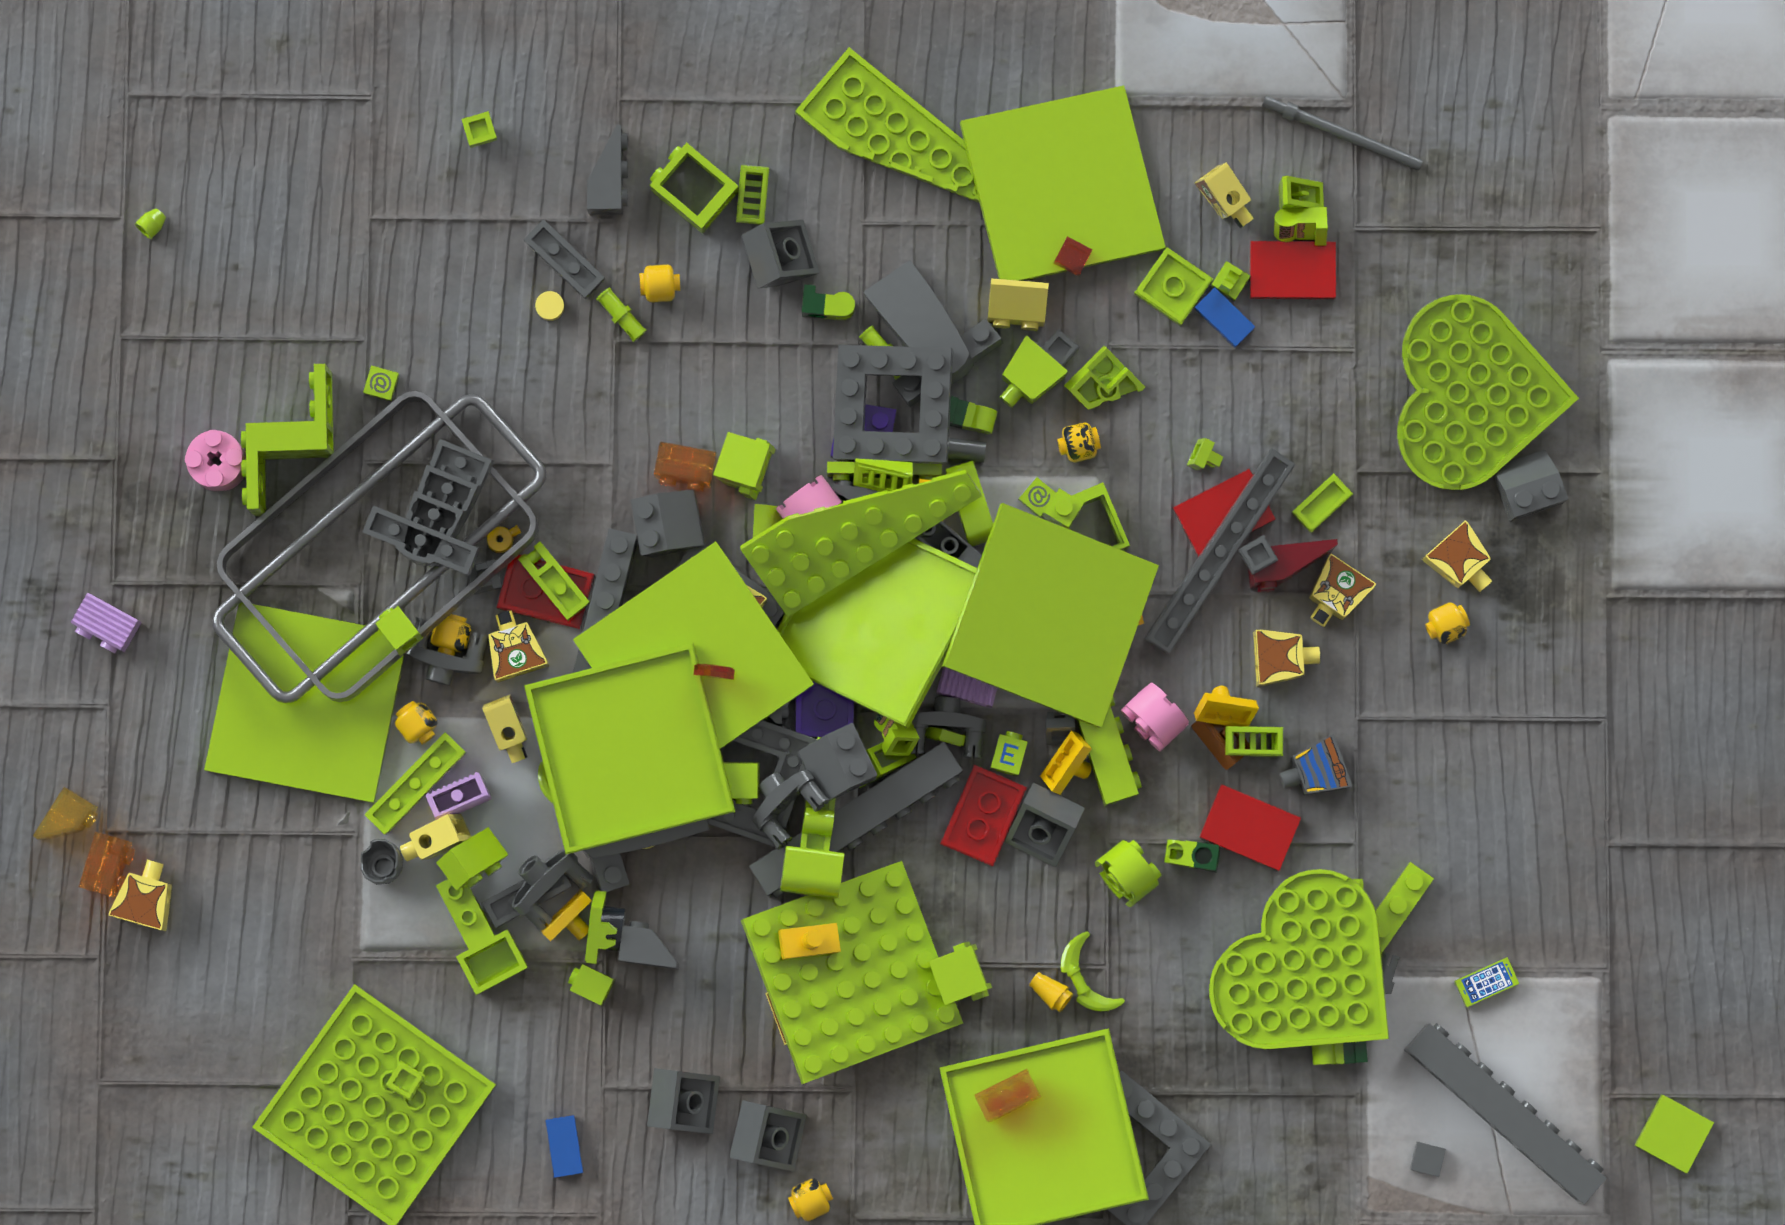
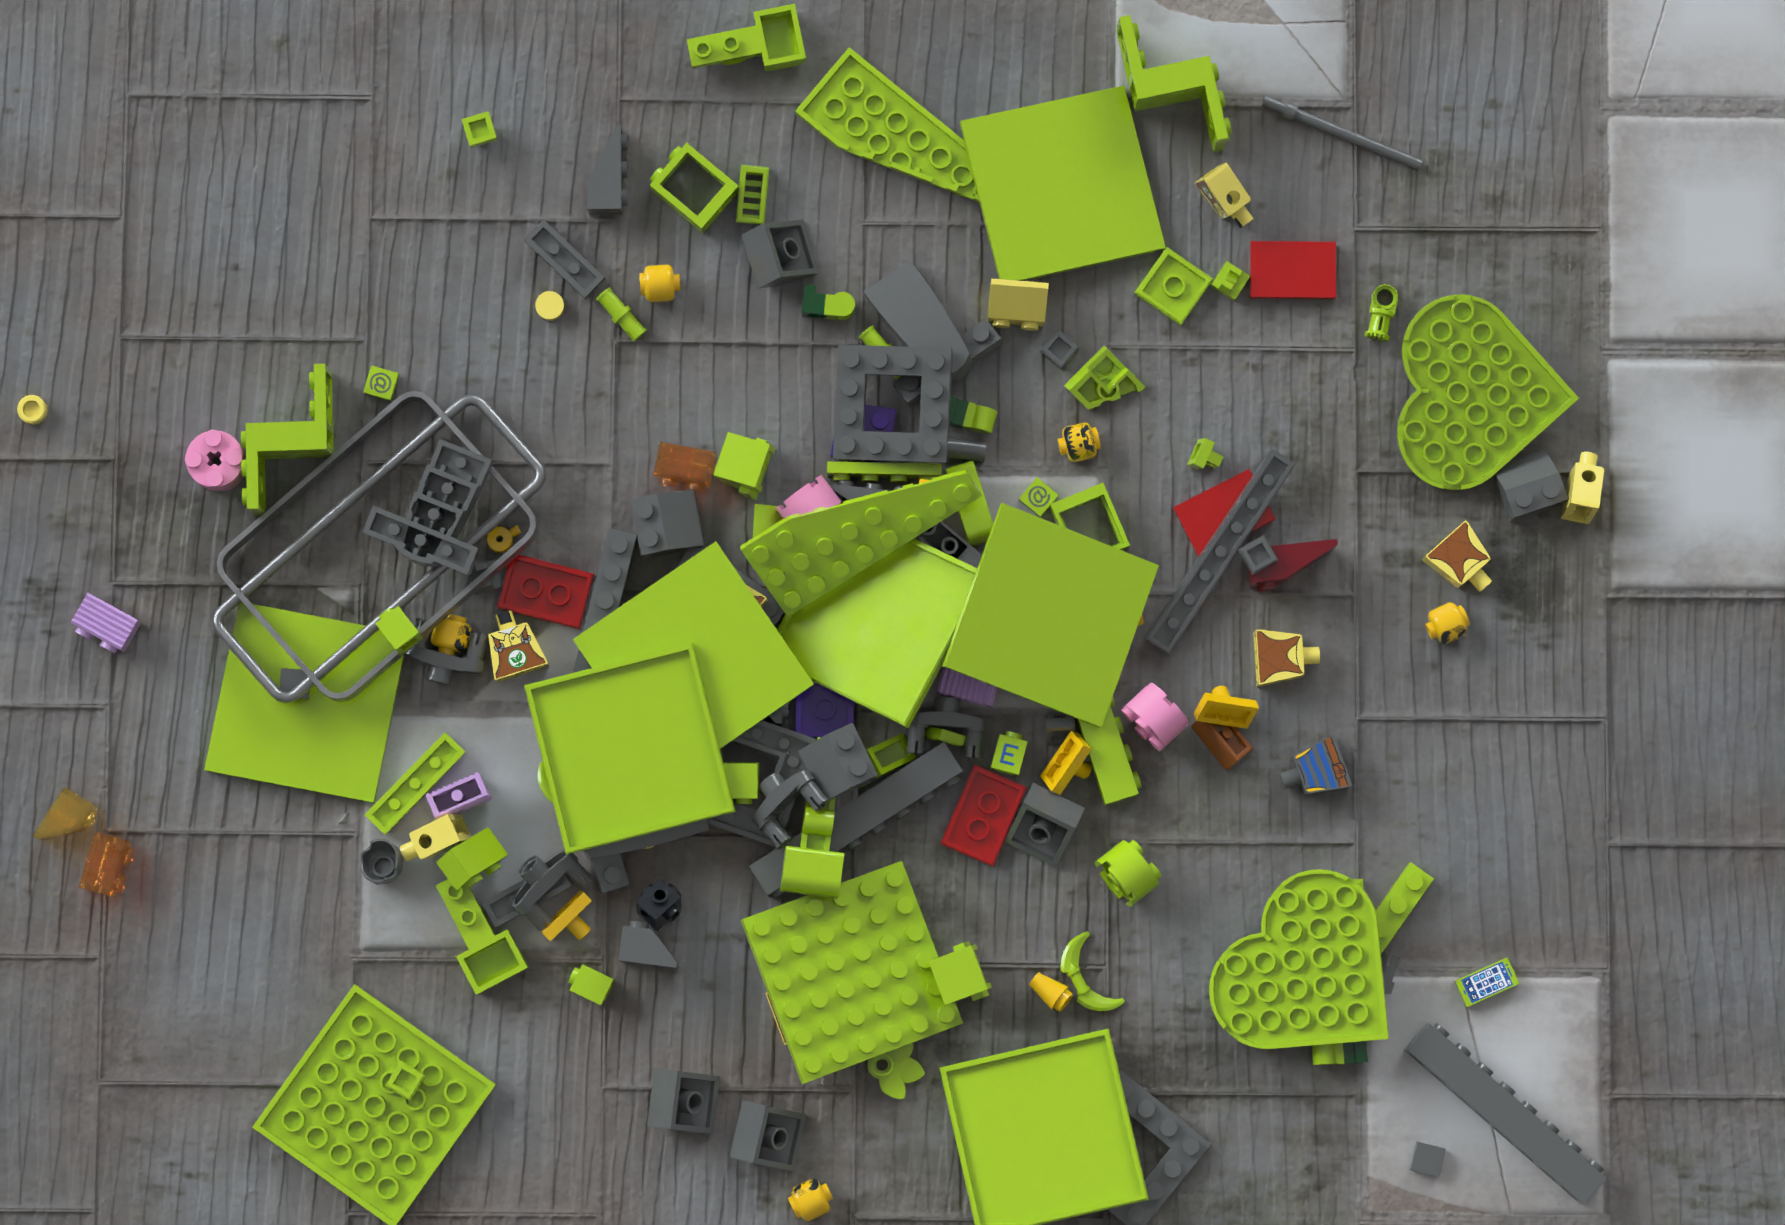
(32, 409): none -> light yellow tile
(144, 898): torso -> none
(150, 223): lime hose -> none
(291, 678): none -> dark grey tile
(416, 722): yellow head -> none
(503, 714): light yellow torso -> none
(554, 582): lime plate -> none
(564, 1146): blue tile -> none
(604, 927): lime piece -> none
(659, 904): none -> black brick
(714, 671): clear red tile -> none
(774, 37): none -> lime plate
(809, 941): yellow tile -> none
(884, 467): lime slope -> none
(895, 736): lime leg -> none
(900, 1070): none -> lime plate
(1007, 1095): clear orange brick -> none
(1030, 374): lime torso -> none
(1063, 509): lime brick -> none
(1072, 256): clear red tile -> none
(1173, 83): none -> lime bracket
(1193, 855): leg -> none
(1224, 317): blue tile -> none
(1250, 827): red tile -> none
(1276, 741): lime slope -> none
(1300, 193): lime slope -> none
(1301, 224): lime leg -> none
(1322, 503): lime tile -> none
(1338, 590): torso -> none
(1381, 312): none -> lime connector
(1583, 489): none -> light yellow torso
(1674, 1134): lime tile -> none

